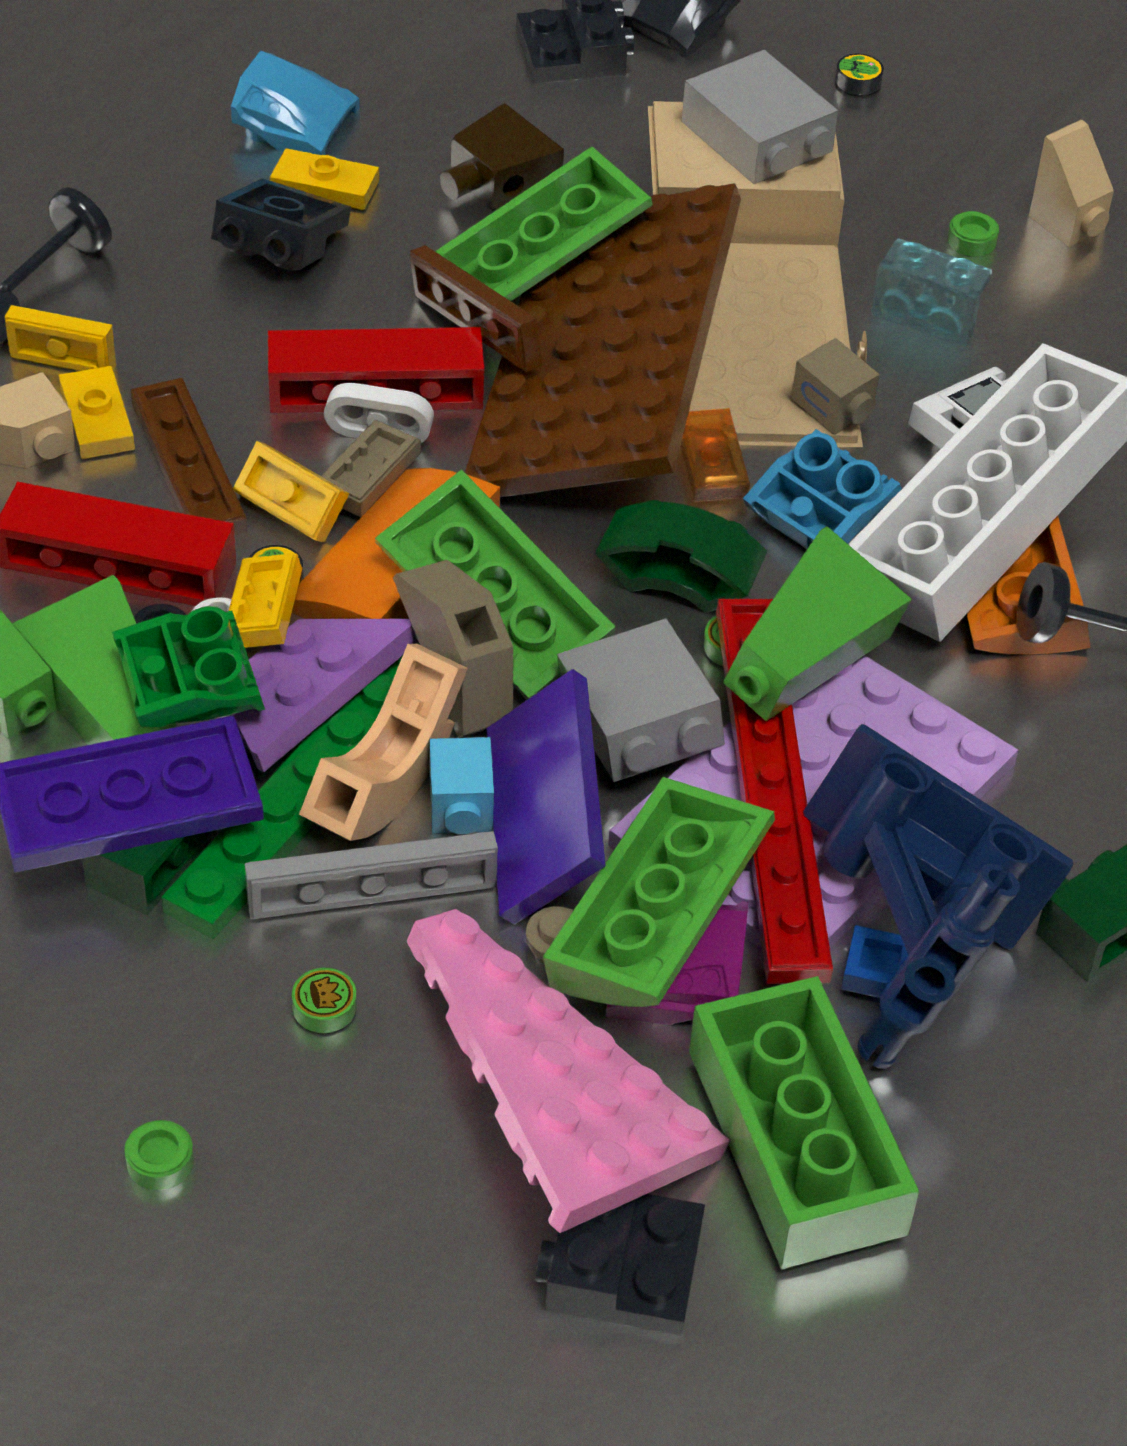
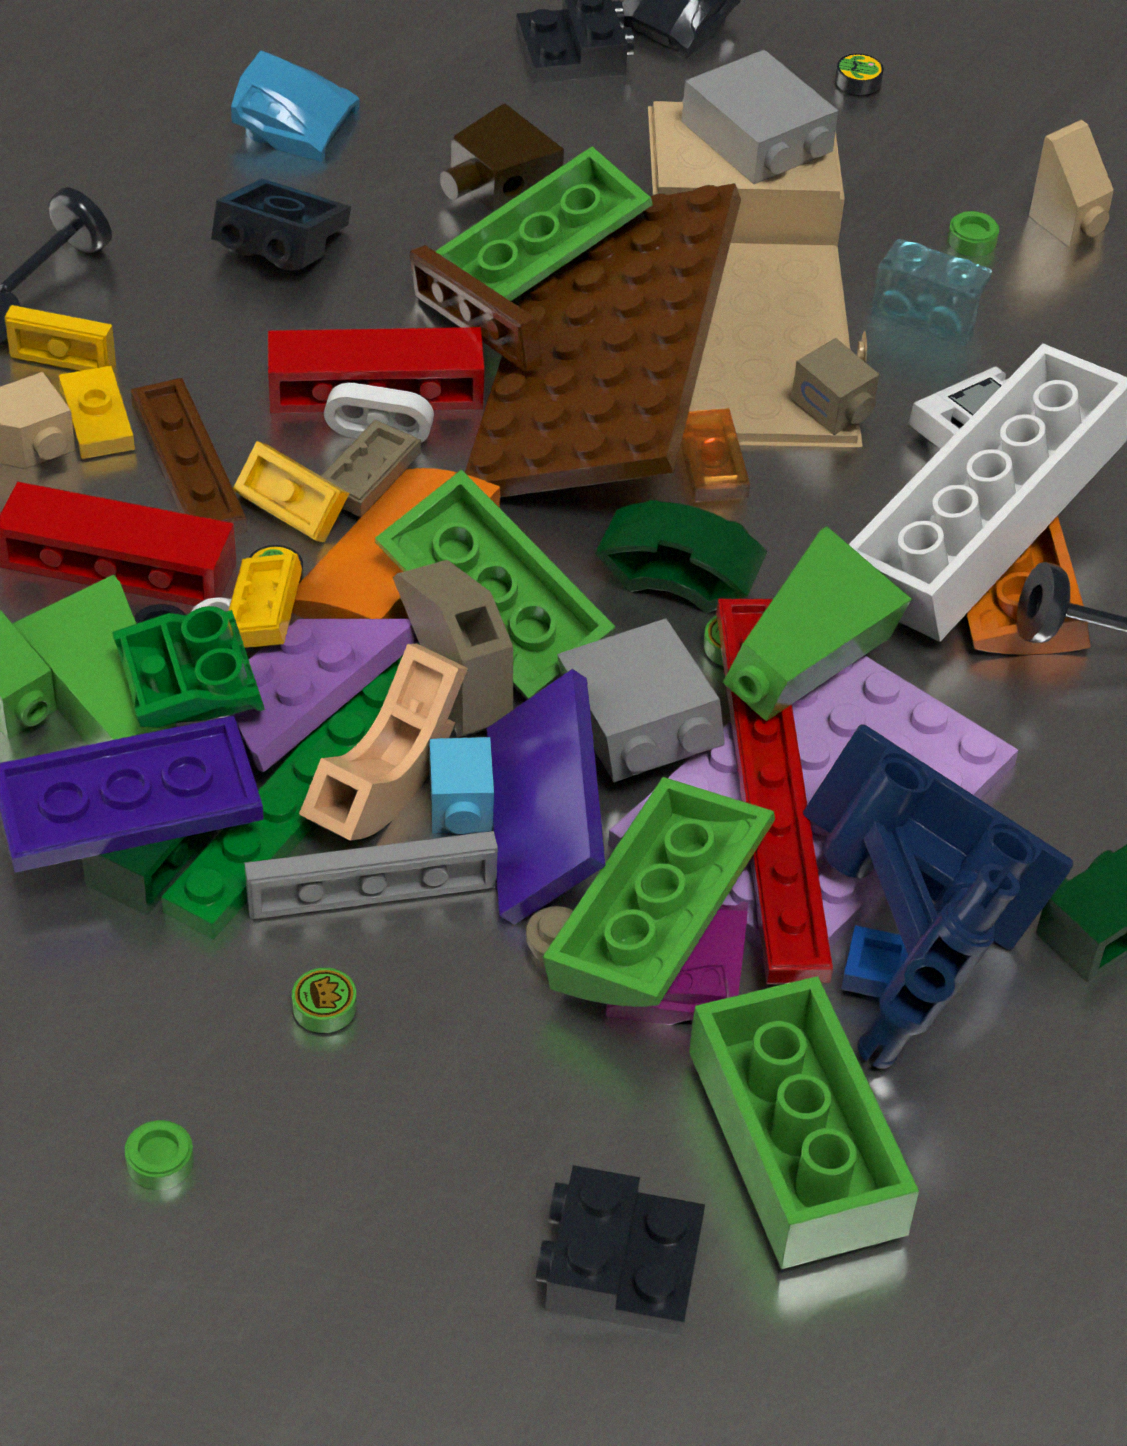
(327, 177): yellow plate -> none
(568, 1096): bright pink wing -> none
(820, 488): dark azure slope -> none

